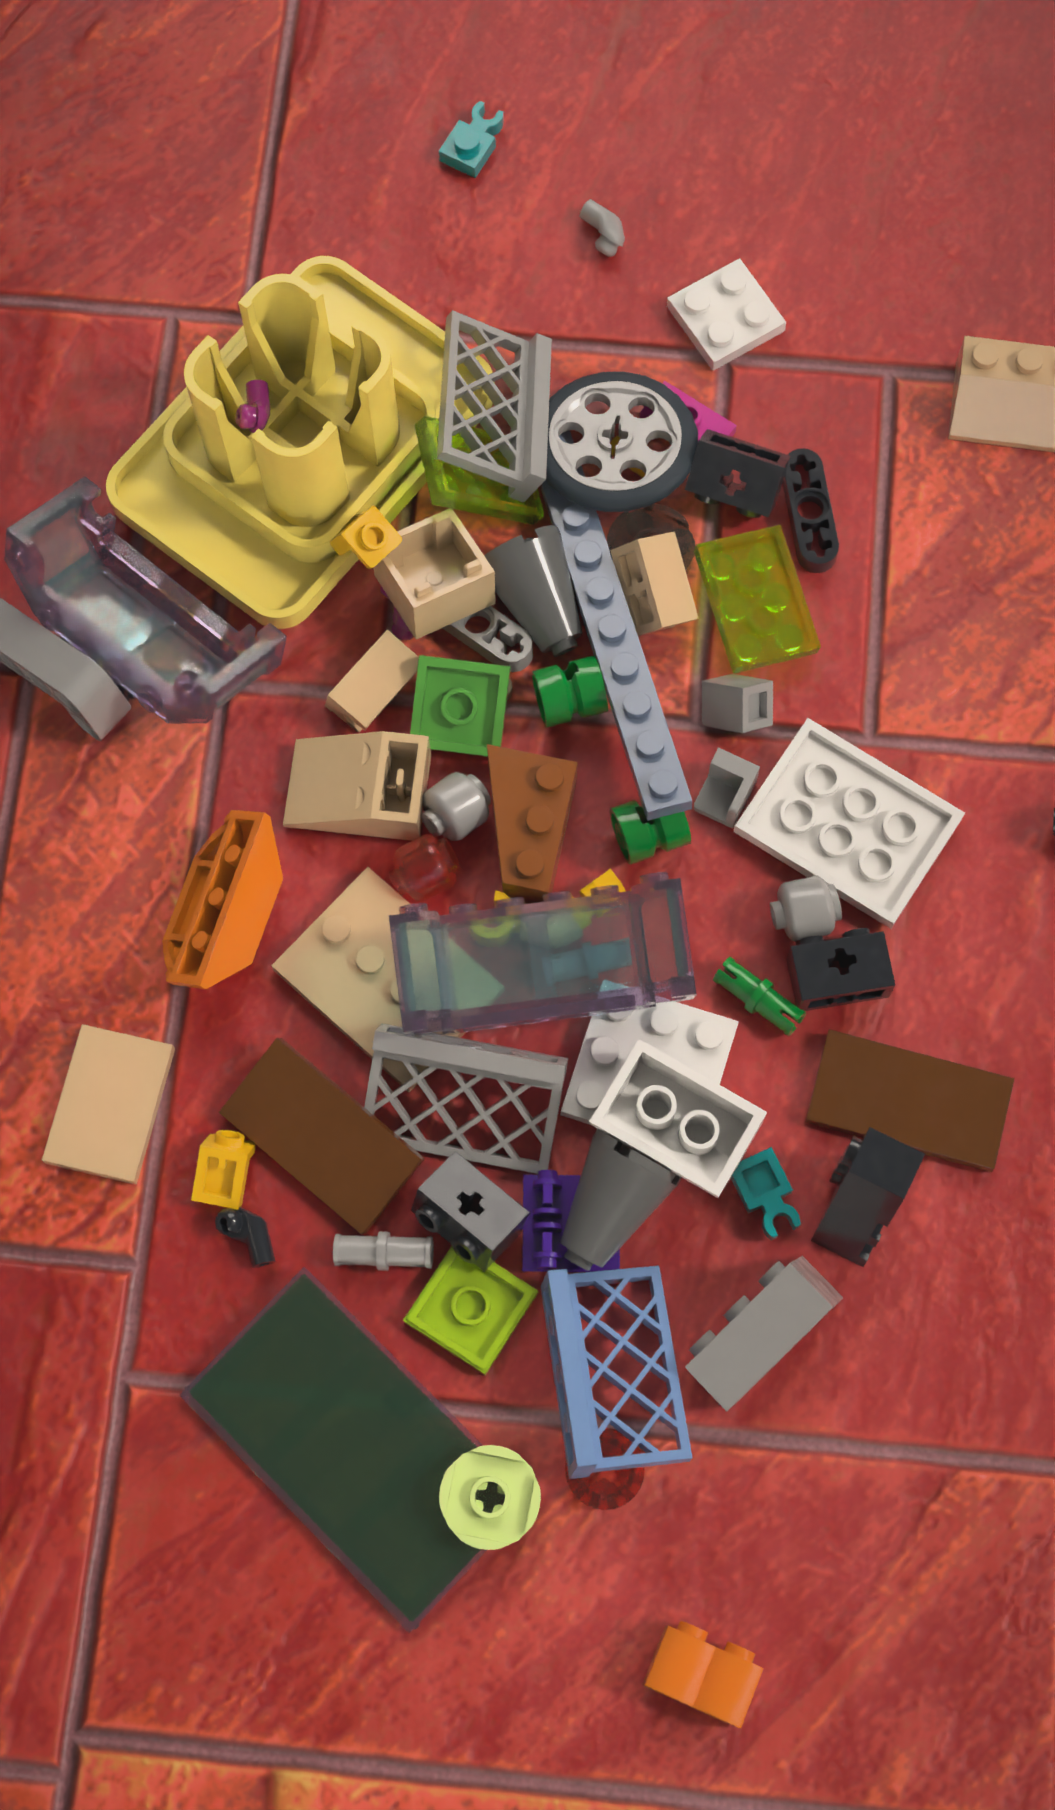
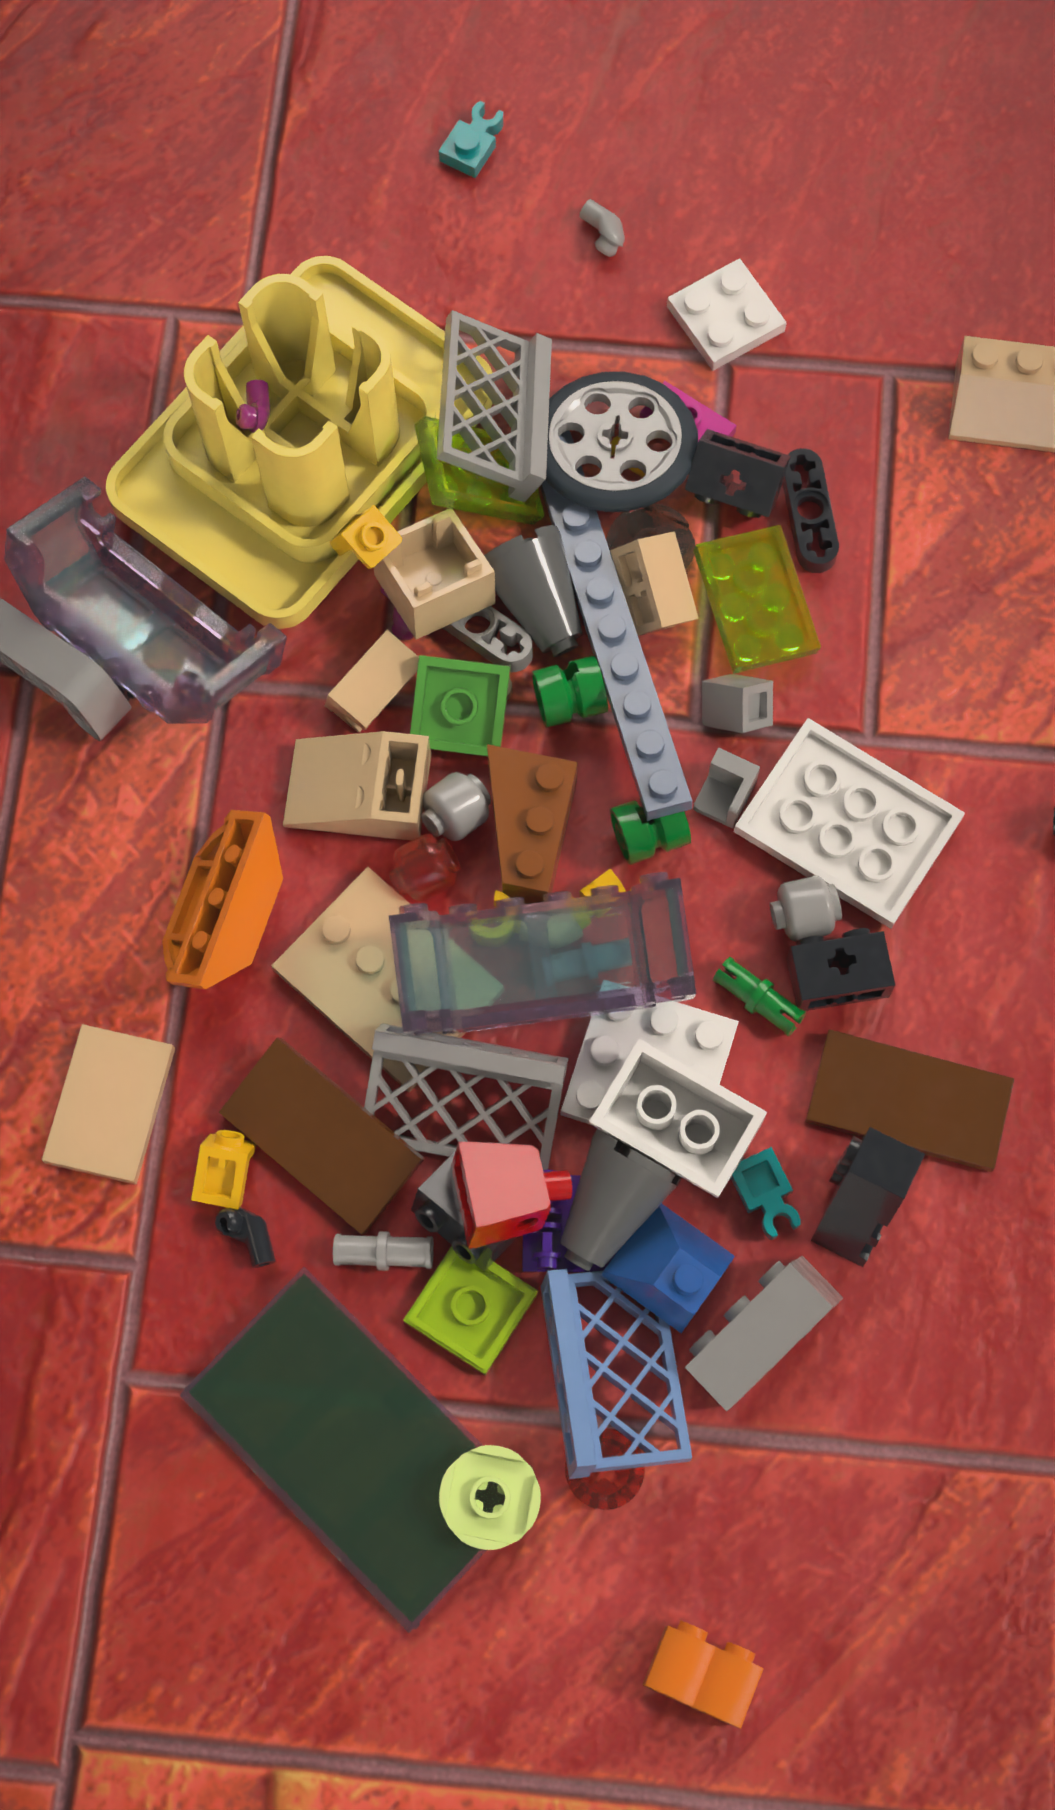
(504, 1190): none -> torso
(668, 1267): none -> blue slope

